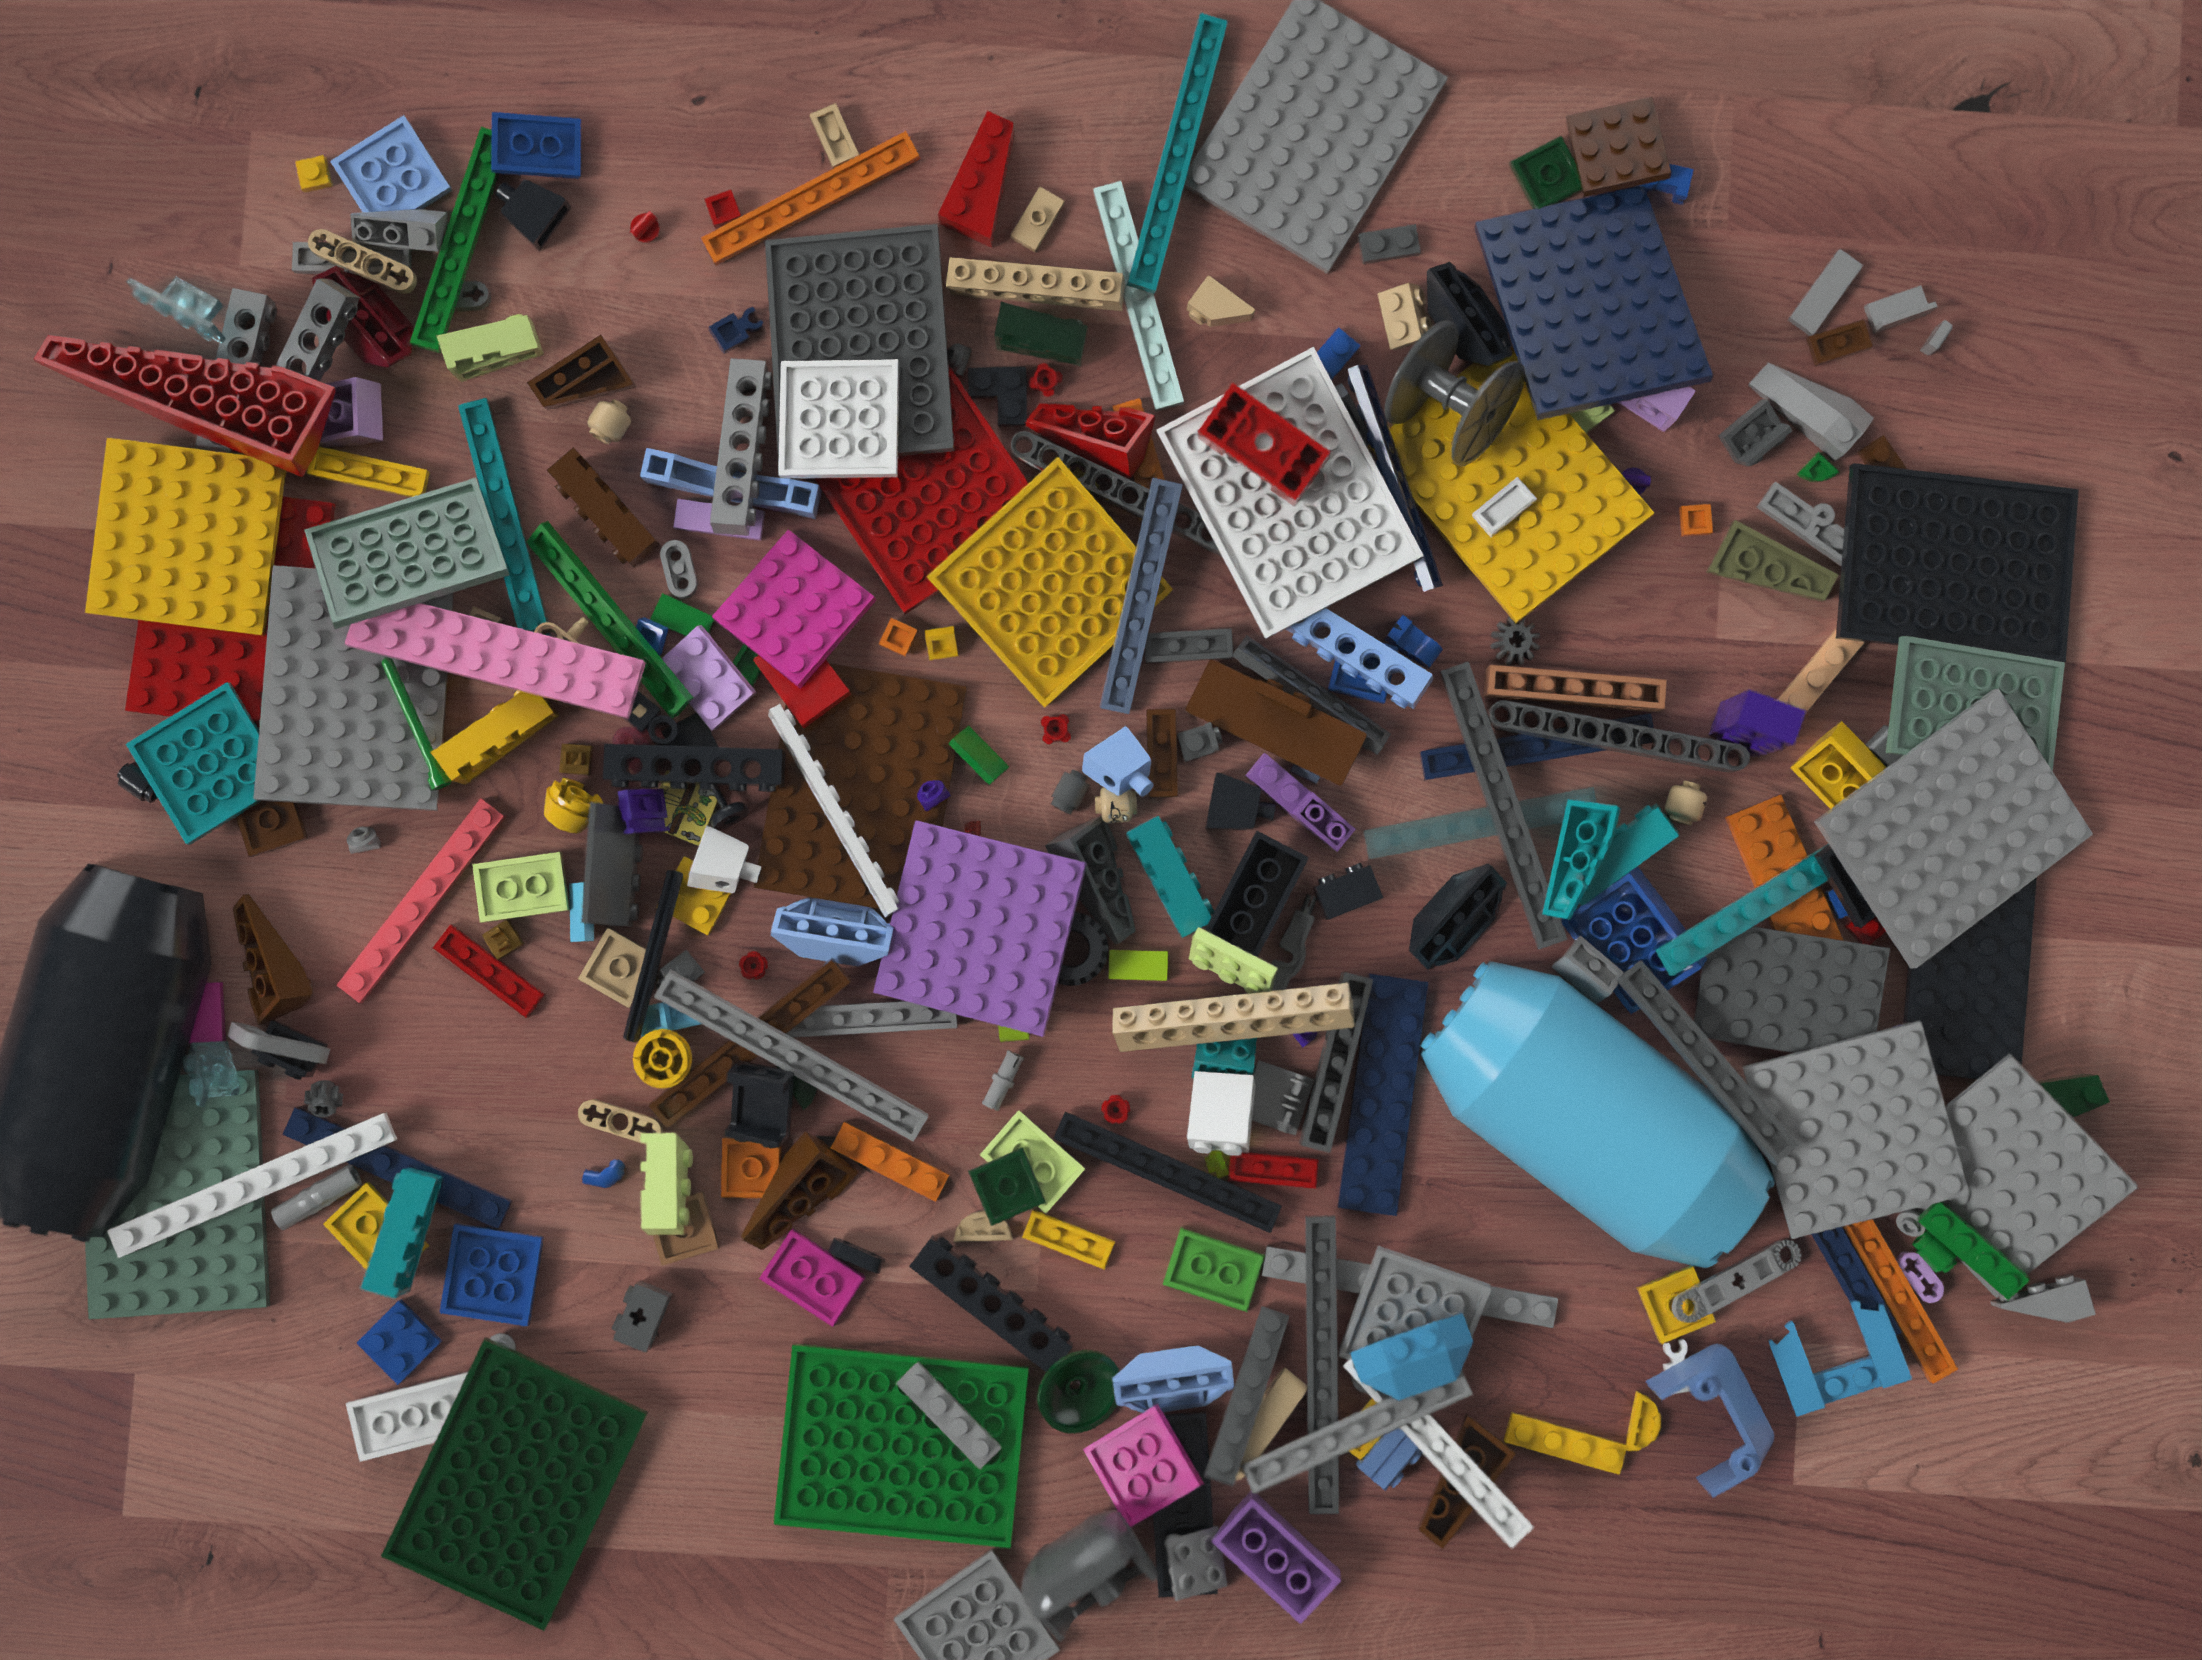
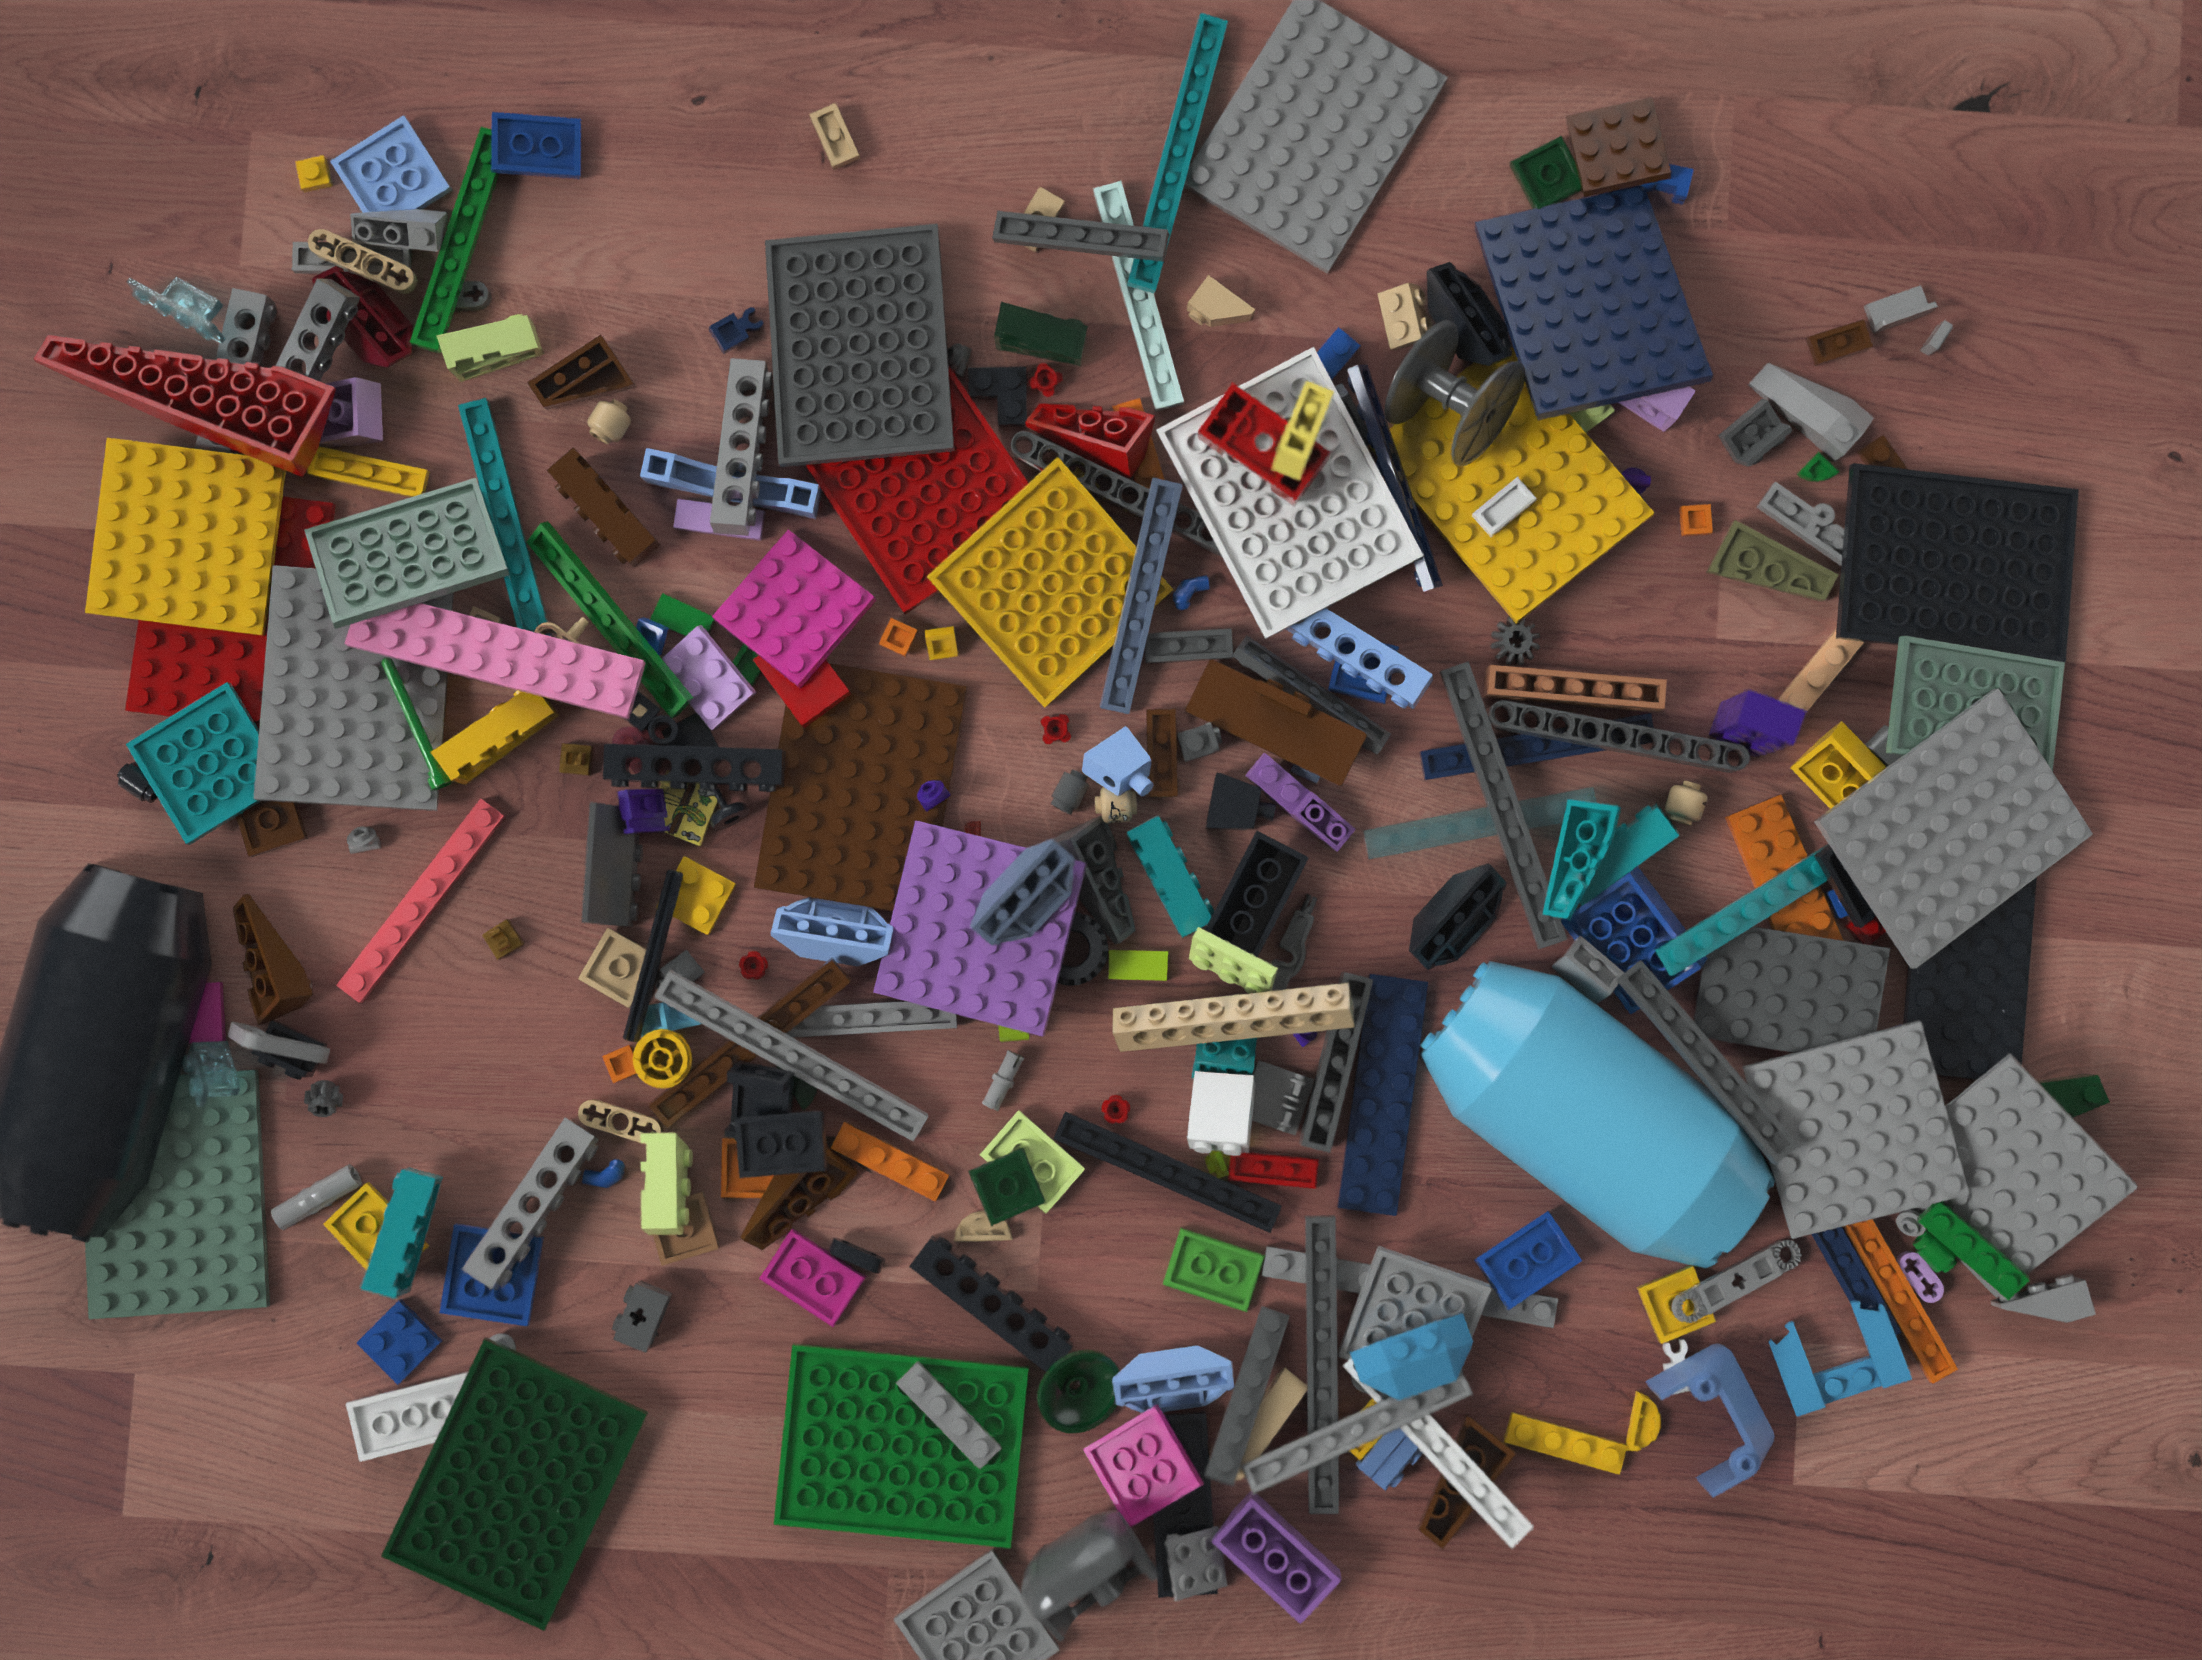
(252, 1185): white plate -> none
(387, 1162): dark blue plate -> none
(481, 1263): none -> light grey brick
(489, 971): red tile -> none
(521, 887): yellowish green plate -> none
(532, 210): black torso -> none
(568, 805): yellow cone -> none
(578, 931): medium azure tile -> none
(620, 1063): none -> orange plate
(645, 227): red plate -> none
(678, 570): light grey plate -> none
(721, 863): white torso -> none
(722, 208): red plate -> none
(781, 1144): none -> black tile
(810, 198): orange plate -> none
(839, 419): white plate -> none
(840, 821): white plate -> none
(979, 184): red wedge -> none
(979, 755): green tile -> none
(1025, 894): none -> sand blue wedge
(1036, 284): tan brick -> none
(1068, 1239): yellow tile -> none
(1080, 236): none -> dark grey plate
(1186, 590): none -> blue arm
(1302, 430): none -> light yellow slope
(1348, 891): black brick -> none
(1389, 244): dark grey plate -> none
(1414, 642): blue leg -> none
(1528, 1260): none -> blue plate
(1825, 292): light grey tile -> none

